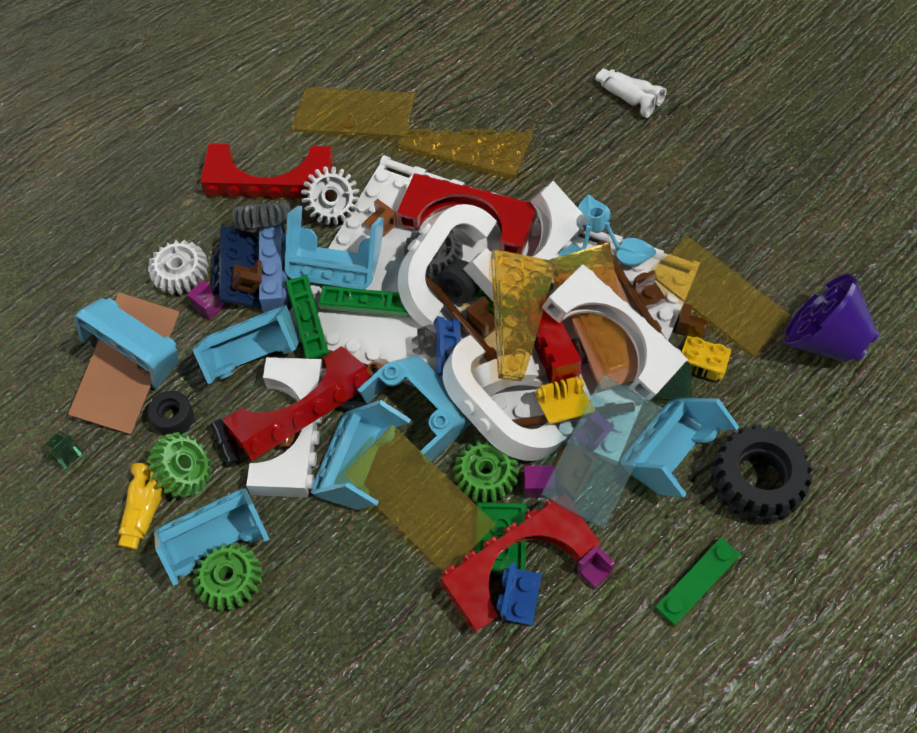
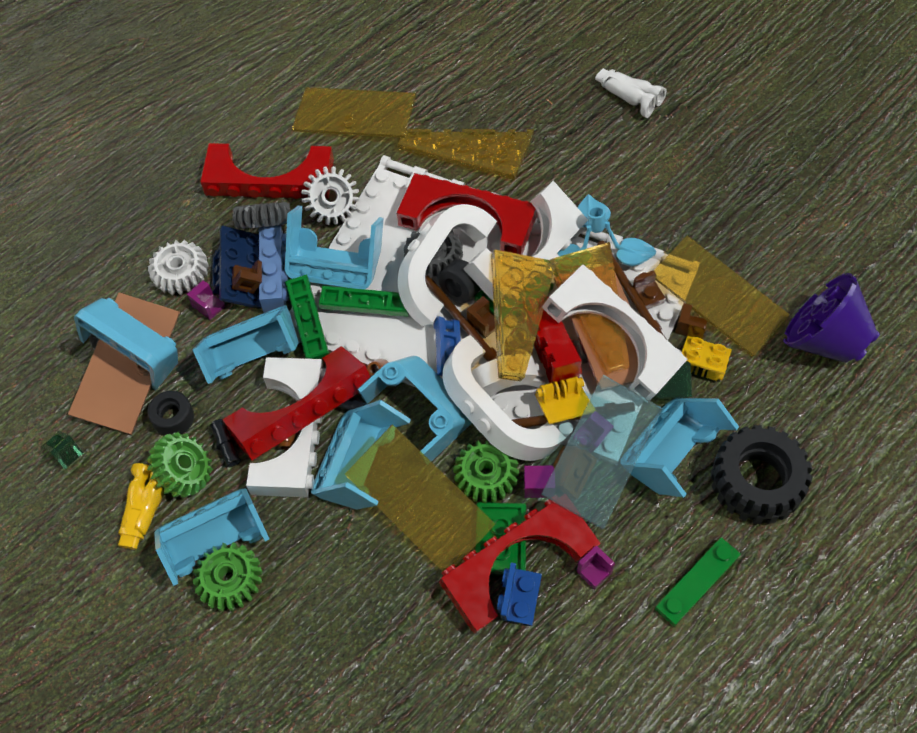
(385, 212): dark orange panel -> none
(426, 342): clear smoke tile -> none

